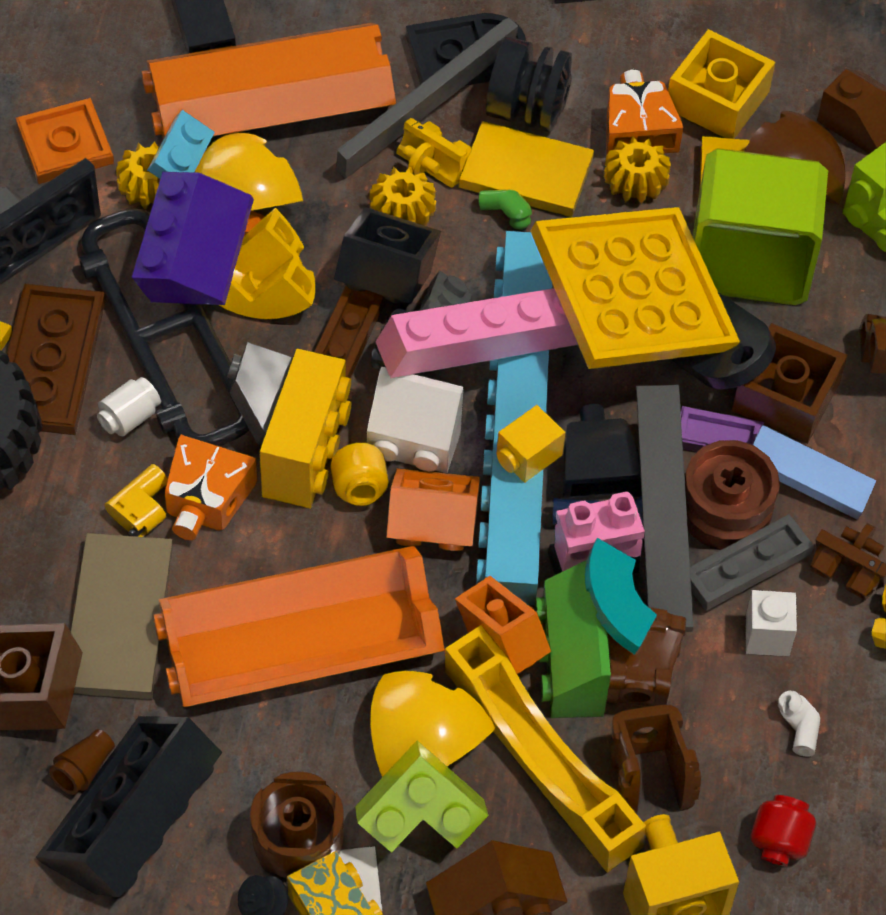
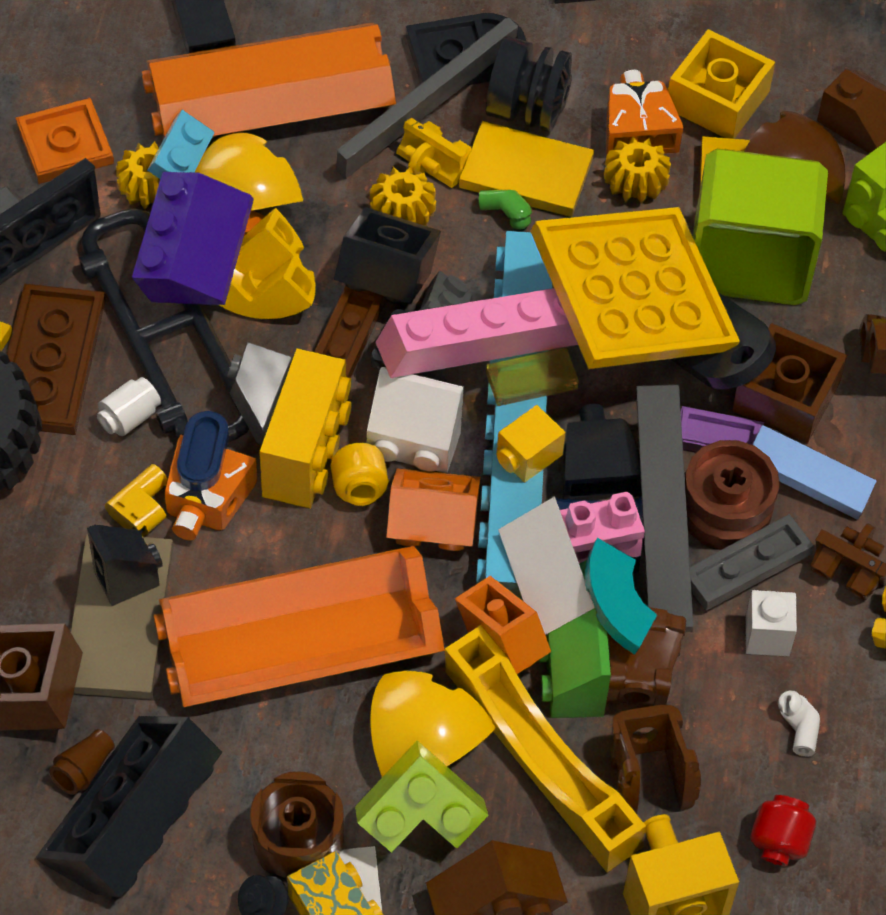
(123, 562): none -> black slope
(202, 450): none -> dark blue tile
(532, 376): none -> clear yellow tile
(546, 566): none -> white sticker

